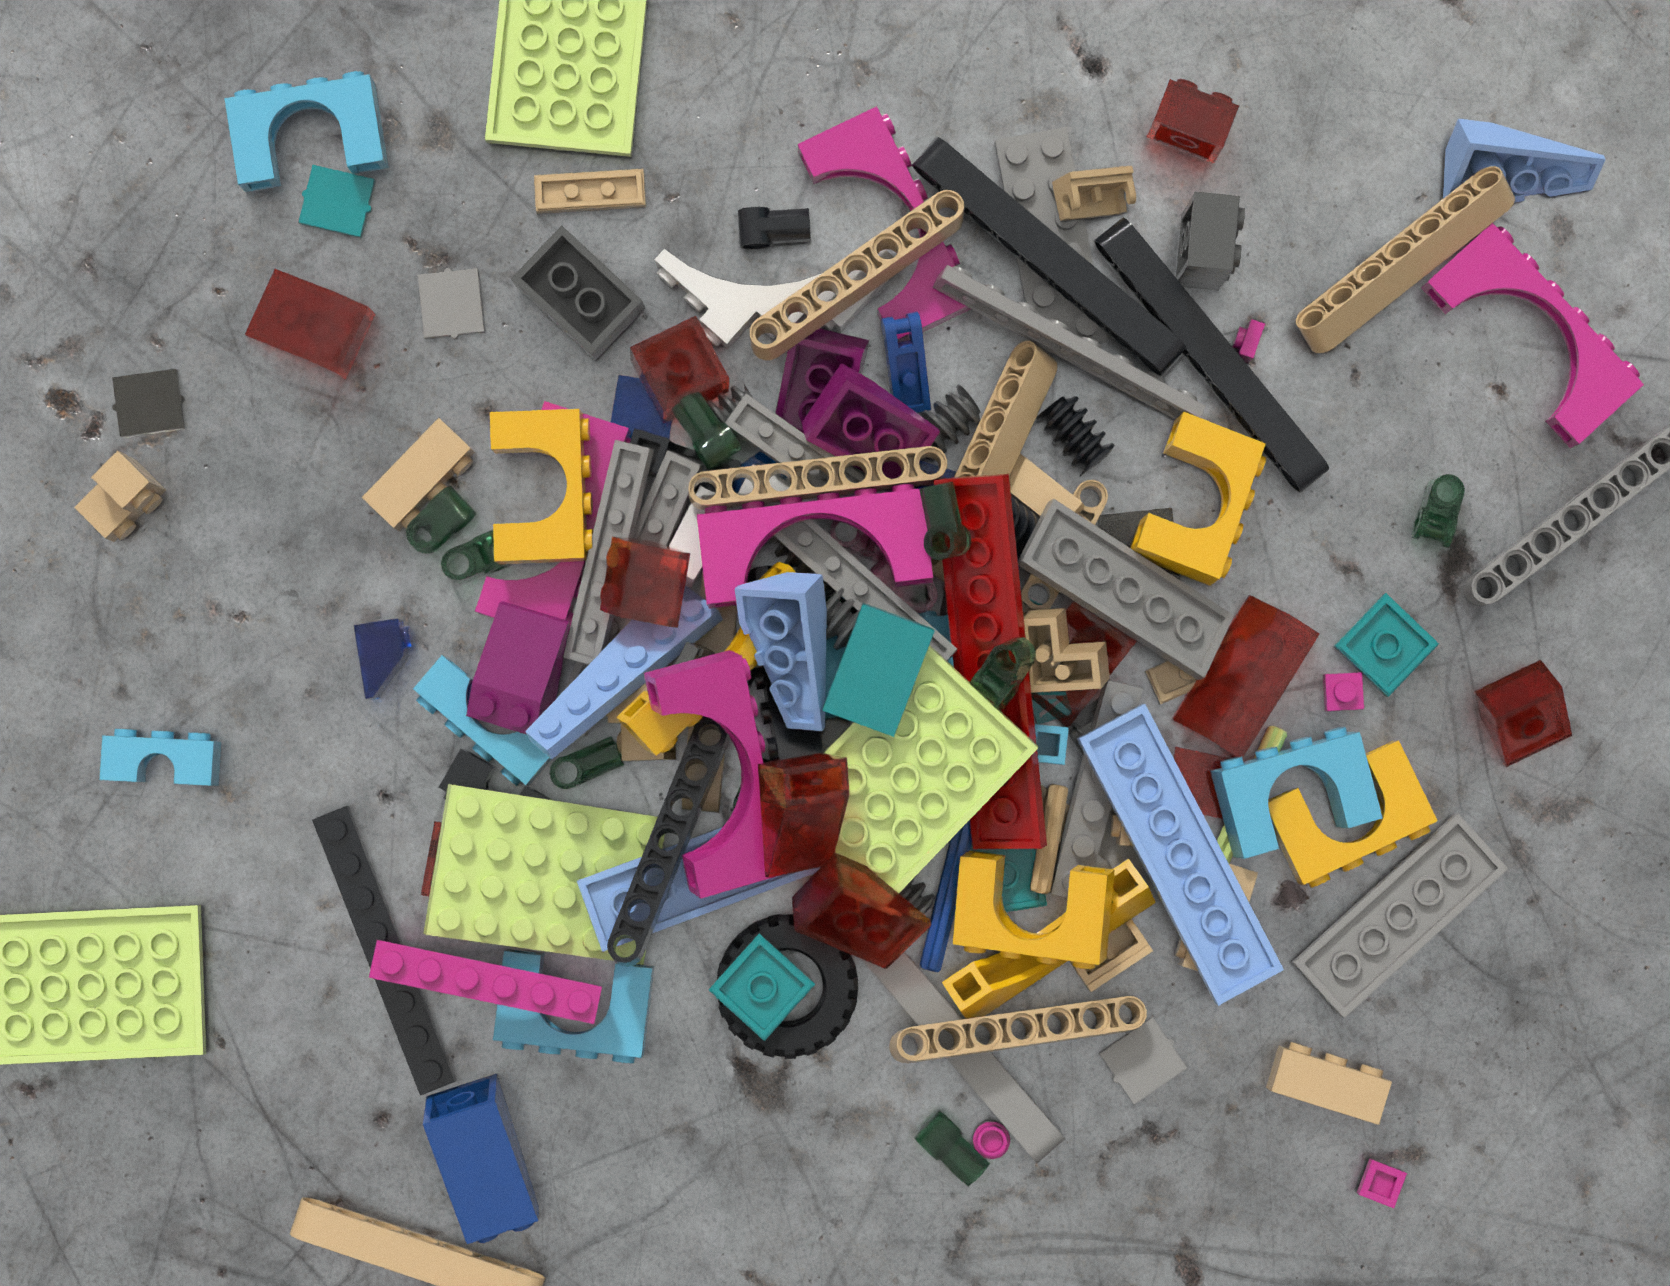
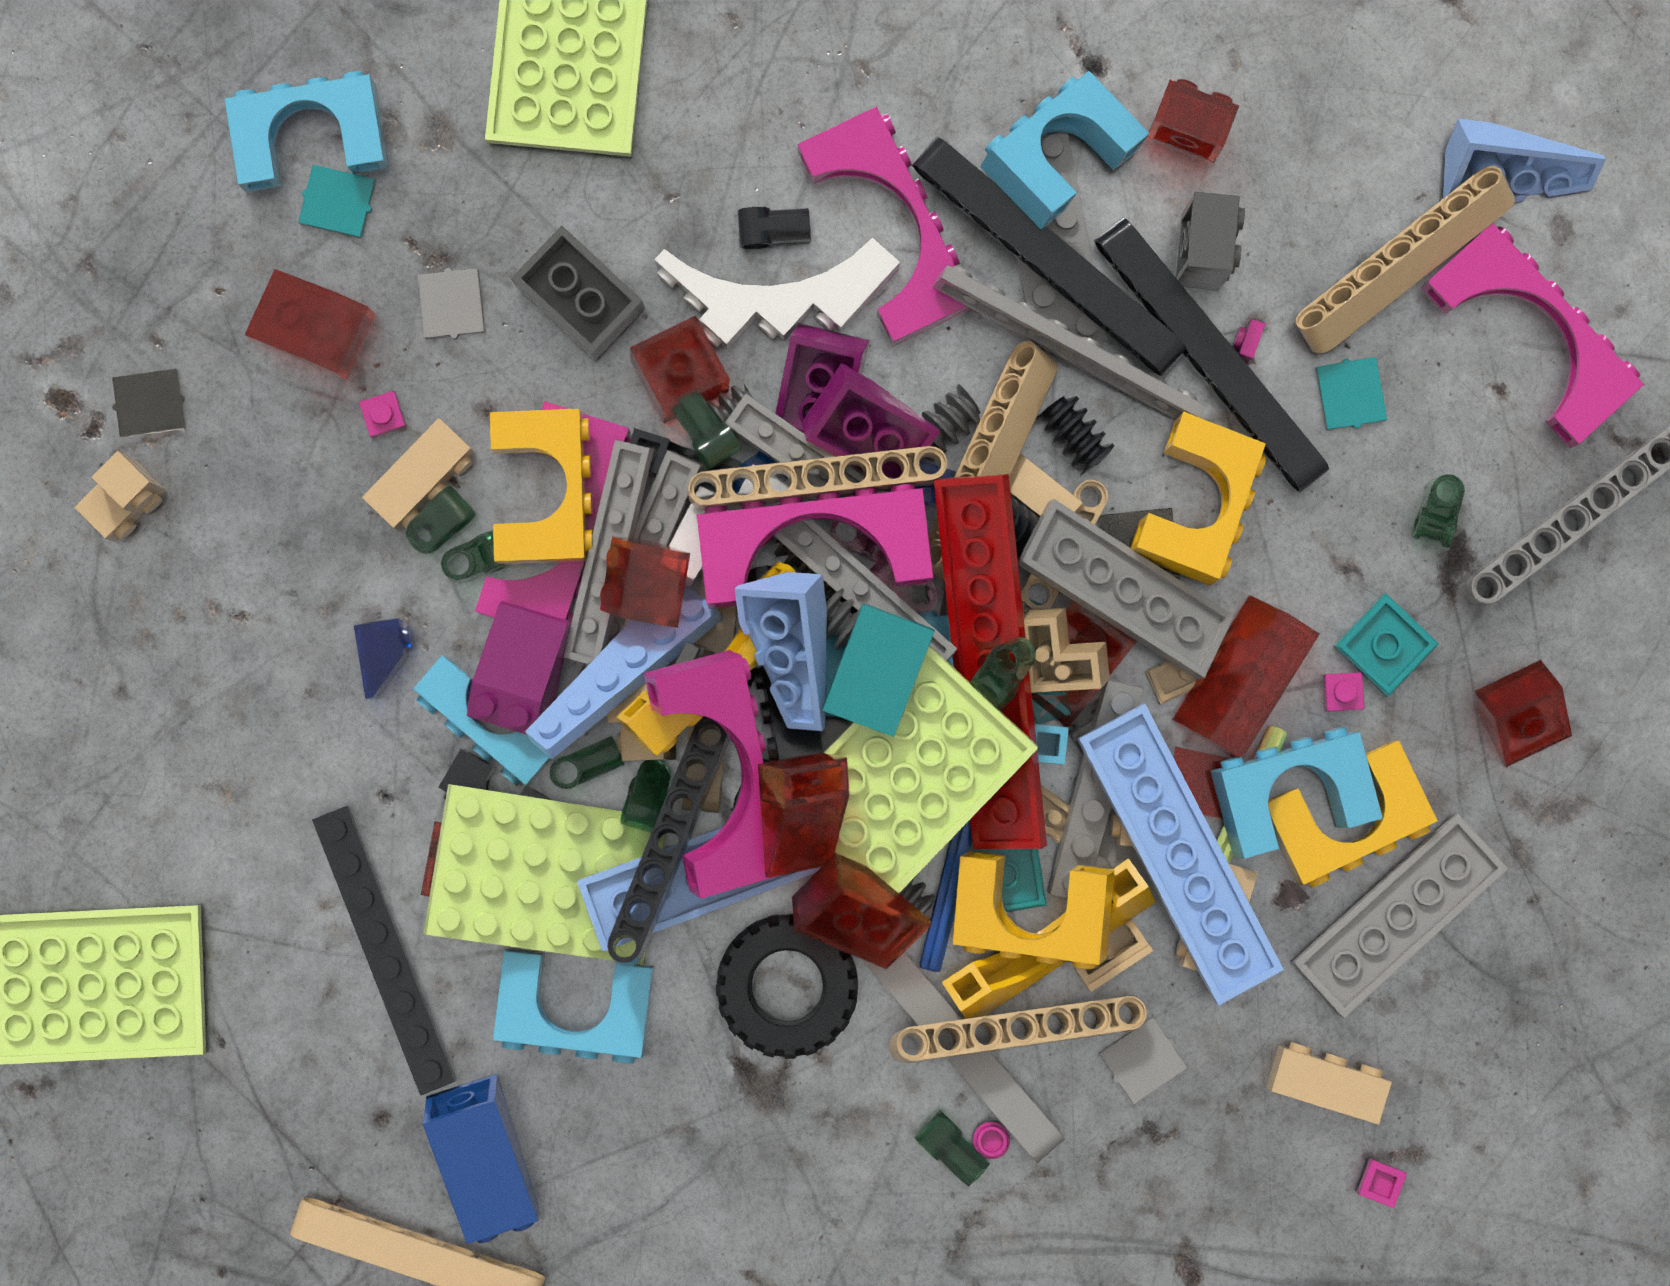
(127, 756): medium azure arch -> none
(382, 414): none -> dark pink plate
(485, 981): dark pink arch -> none
(589, 191): tan tile -> none
(635, 408): clear blue piece -> none
(646, 795): none -> clear green piece
(761, 987): teal tile -> none
(864, 259): tan beam -> none
(907, 361): blue plate -> none
(943, 518): piece -> none
(1046, 857): tan axle -> none
(1079, 109): none -> medium azure arch
(1094, 193): tan hinge -> none
(1351, 393): none -> teal piece

